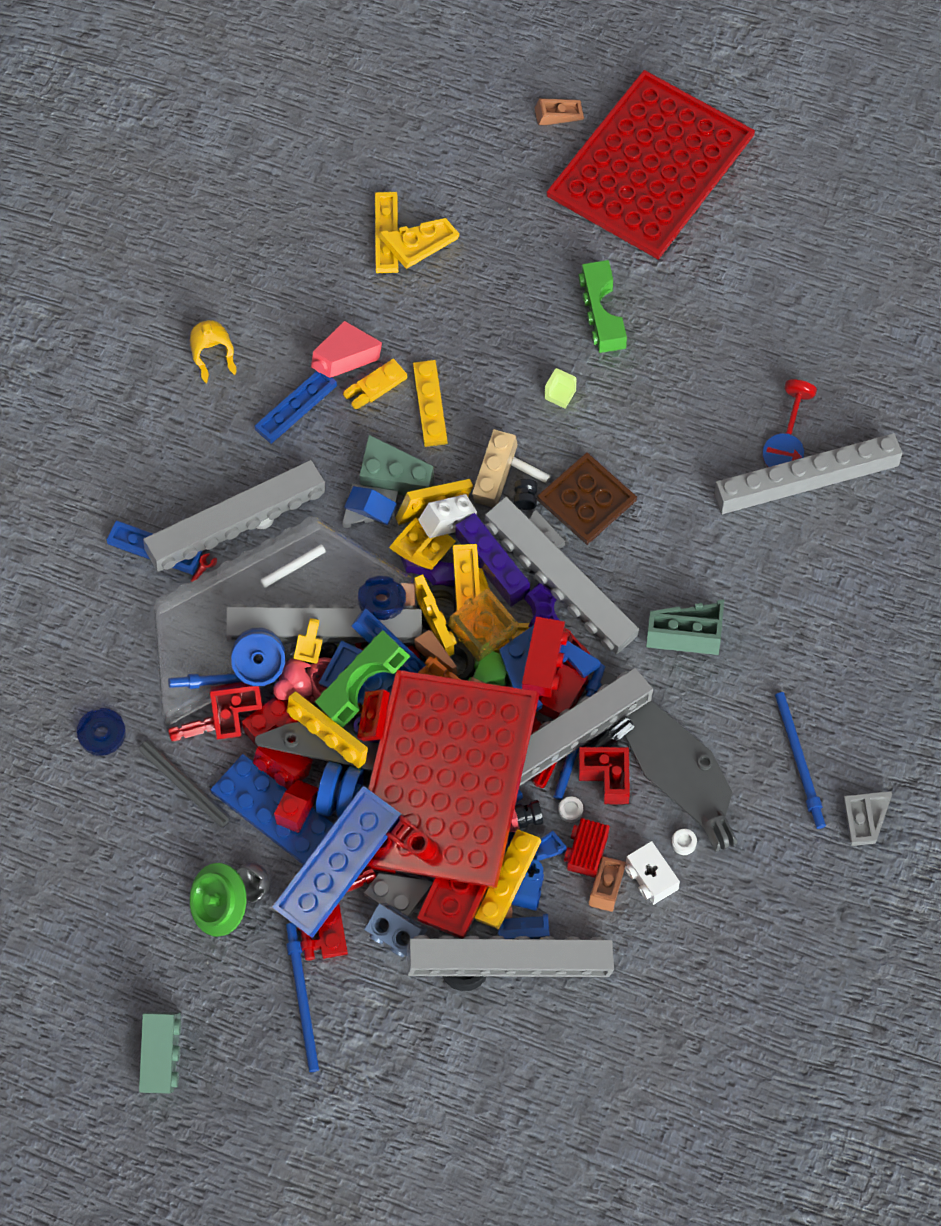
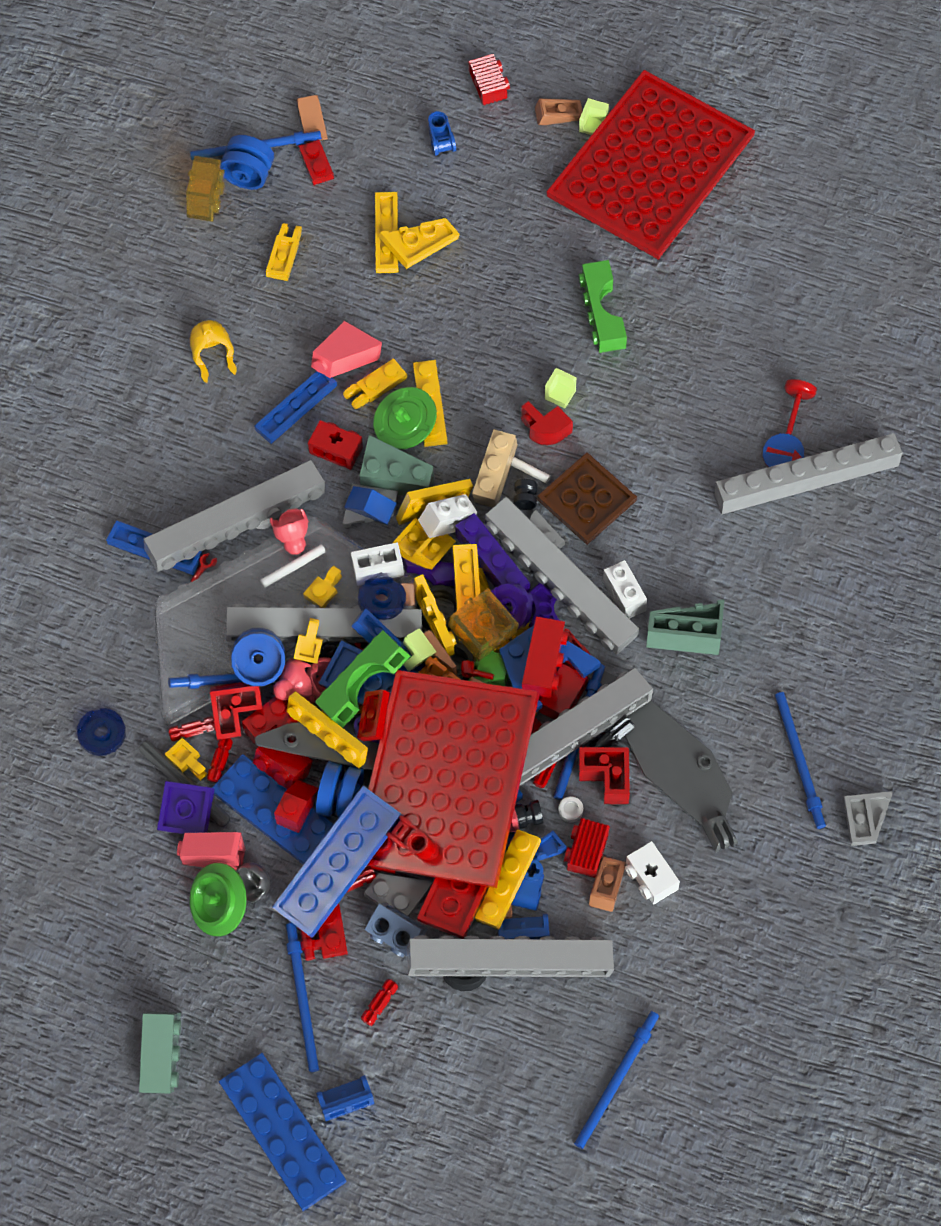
(185, 758): none -> yellow plate
(185, 808): none -> dark purple plate
(205, 188): none -> clear yellow brick
(211, 848): none -> coral slope
(219, 759): none -> red axle
(247, 162): none -> blue wheel
(282, 1132): none -> blue plate
(283, 253): none -> yellow hinge
(291, 530): none -> coral piece
(298, 138): none -> blue bar
(311, 115): none -> nougat slope
(316, 162): none -> red plate
(323, 591): none -> yellow plate
(335, 444): none -> red brick
(345, 1098): none -> blue hinge
(377, 561): none -> white brick
(379, 1002): none -> red axle
(405, 417): none -> bright green piece
(419, 648): none -> yellowish green panel
(441, 136): none -> blue piece
(468, 671): none -> red hand
(488, 79): none -> brick
(520, 601): none -> dark purple plate
(548, 428): none -> red brick
(592, 116): none -> yellowish green panel
(624, 589): none -> white brick
(641, 1037): none -> blue bar
(684, 841): white tile -> none

